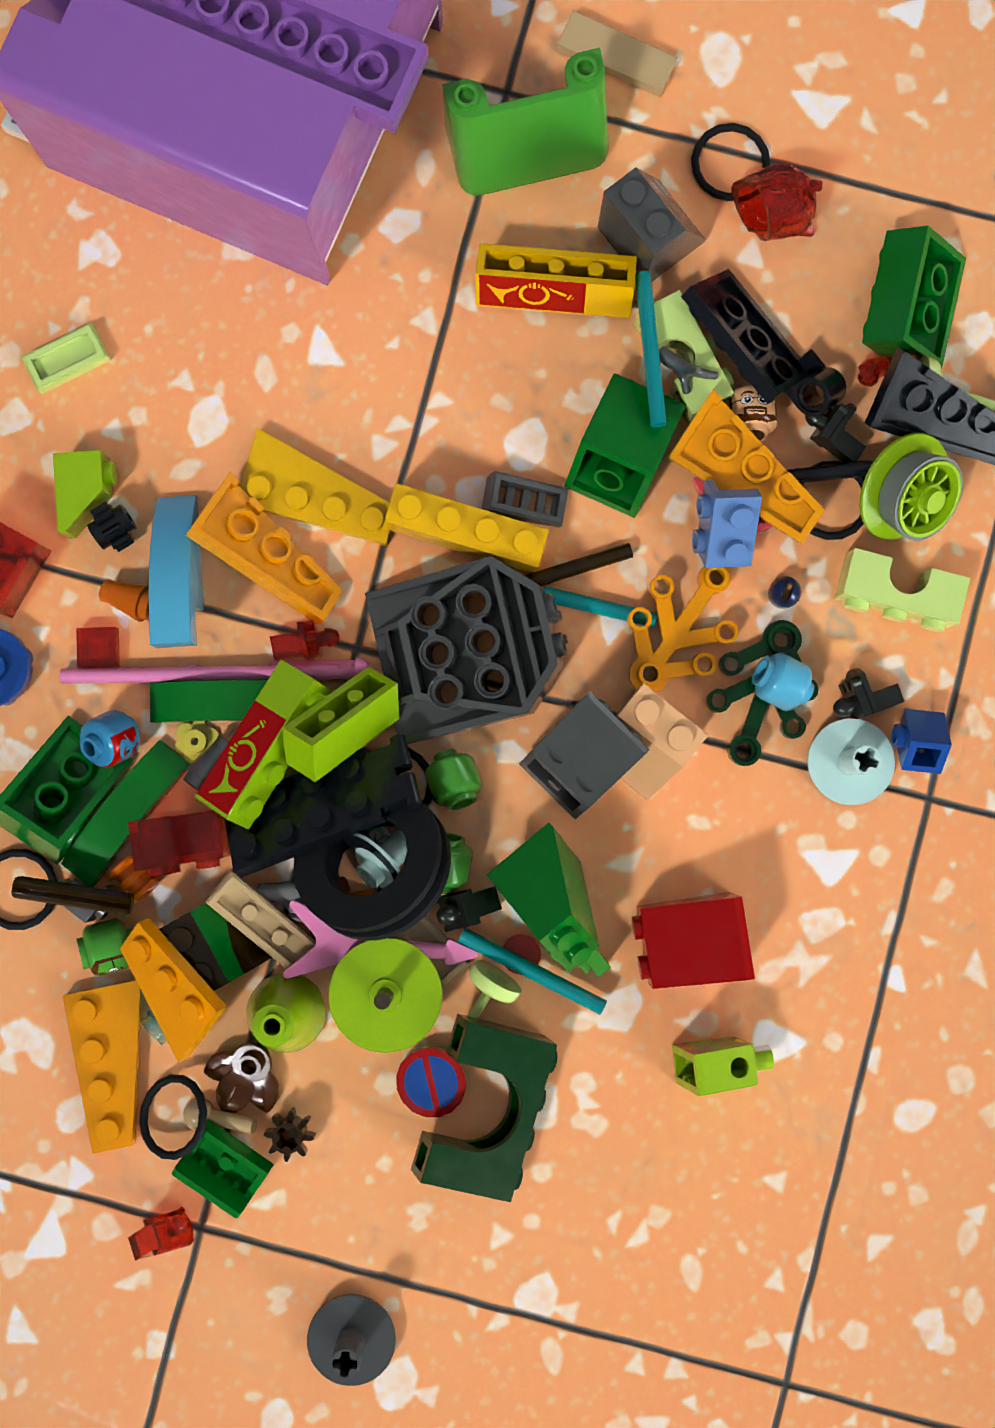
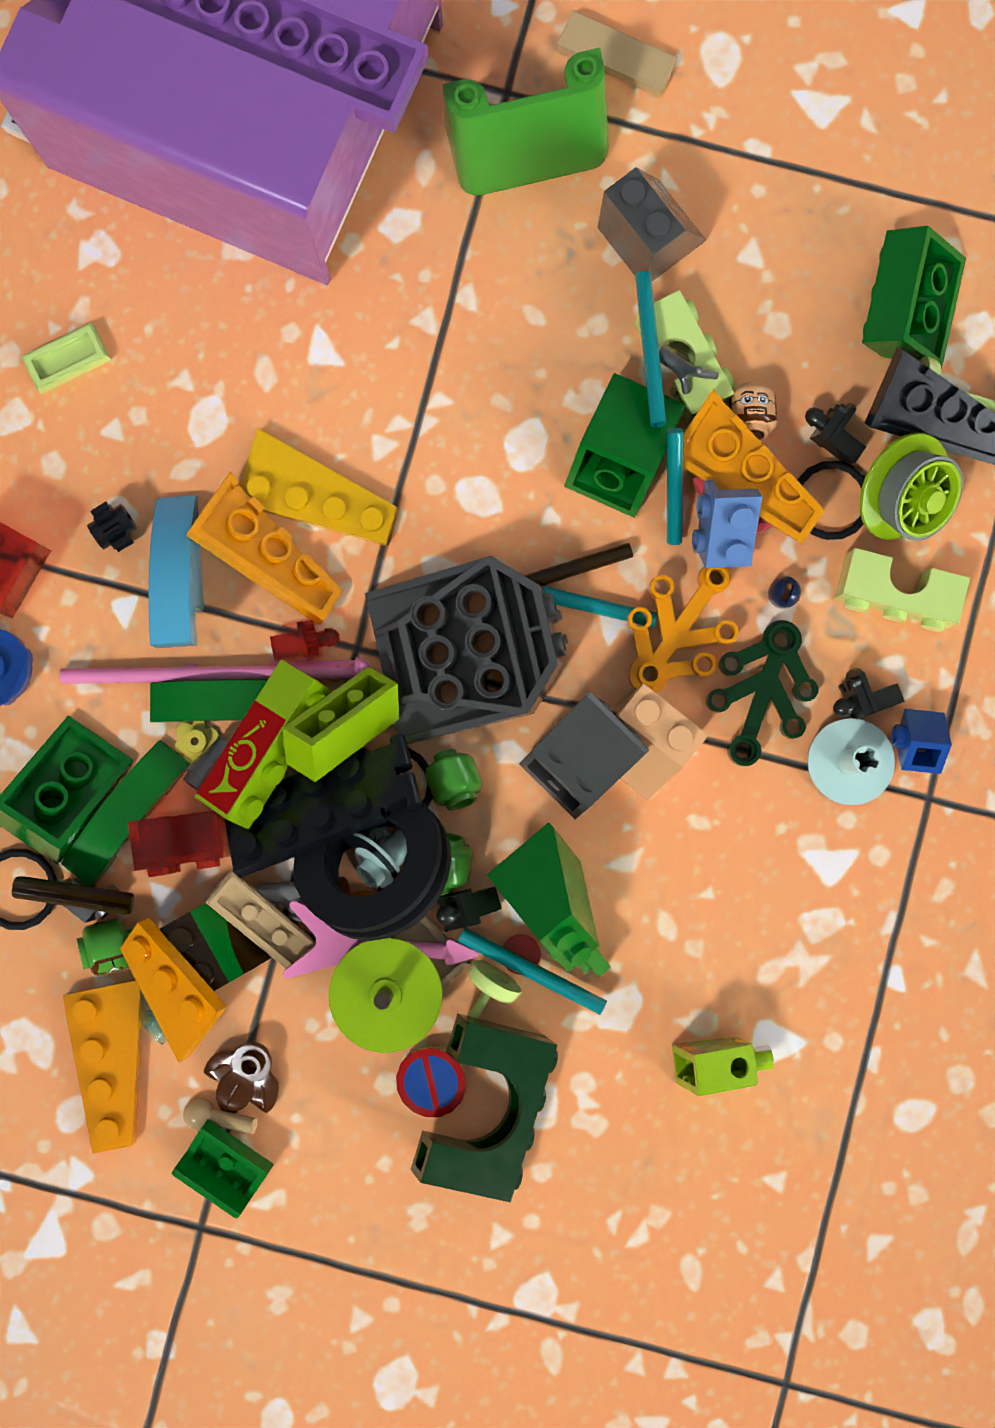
(81, 484): lime slope -> none
(97, 647): clear red tile -> none
(109, 738): dark azure head -> none
(127, 597): orange cone -> none
(133, 881): orange bush -> none
(162, 1234): clear red piece -> none
(202, 1118): black piece -> none
(286, 1013): lime cone -> none
(291, 1145): dark brown gear -> none
(351, 1339): dark grey piece -> none
(465, 528): yellow brick -> none
(521, 513): flat silver slope -> none
(555, 280): yellow brick -> none
(674, 486): none -> teal bar
(693, 941): red slope -> none
(709, 134): black piece -> none
(760, 348): black hinge -> none
(777, 202): clear red helmet -> none
(783, 681): medium azure head -> none
(831, 471): black bar -> none
(873, 369): clear red arm -> none

